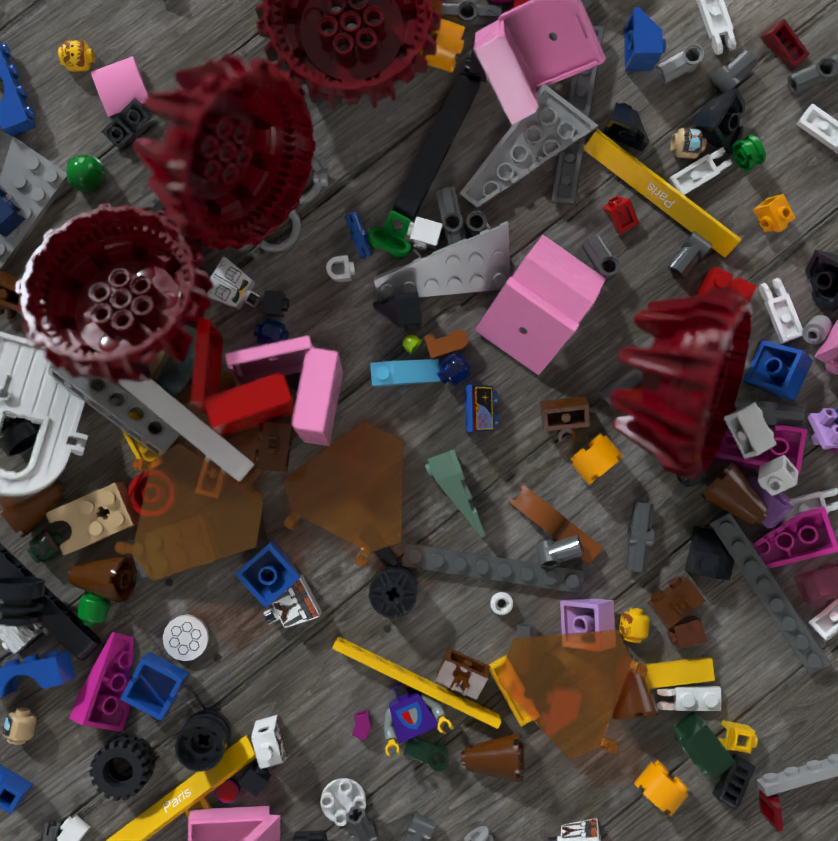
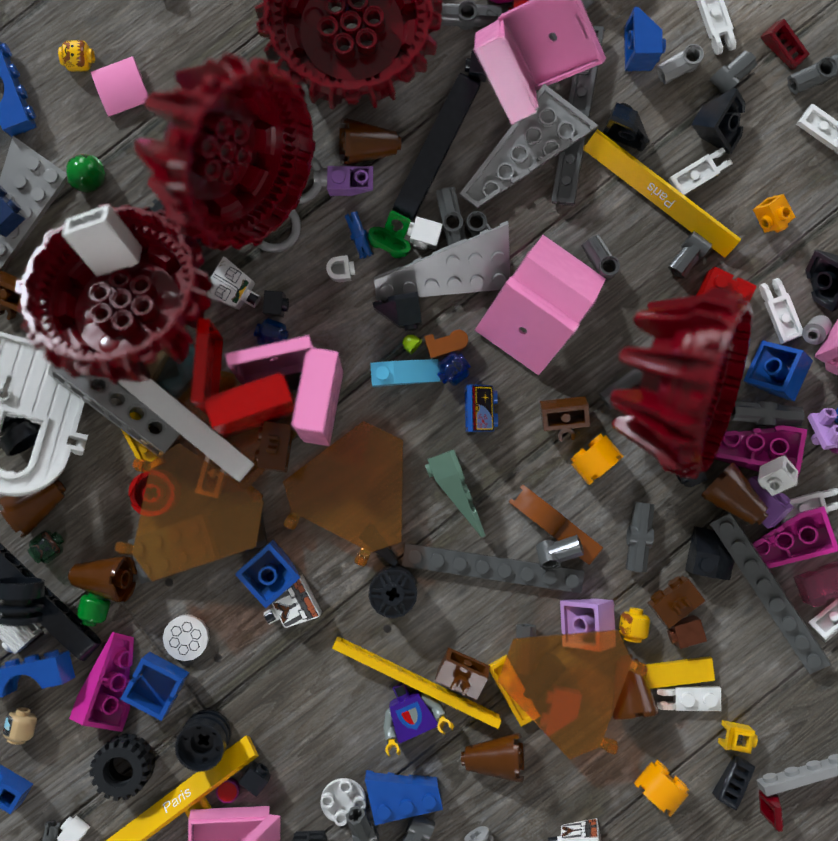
(89, 518): tan brick -> none
(102, 240): none -> white brick
(126, 123): black slope -> none
(269, 744): white torso -> none
(349, 180): none -> medium lavender slope
(362, 724): magenta piece -> none
(366, 142): none -> reddish brown cone
(401, 796): none -> blue wedge
(424, 750): clear green piece -> none
(448, 44): light orange brick -> none
(506, 608): white plate -> none
(621, 214): red bracket -> none
(688, 143): head -> none
(702, 746): clear green brick -> none
(748, 153): green wheel -> none
(750, 430): white brick -> none

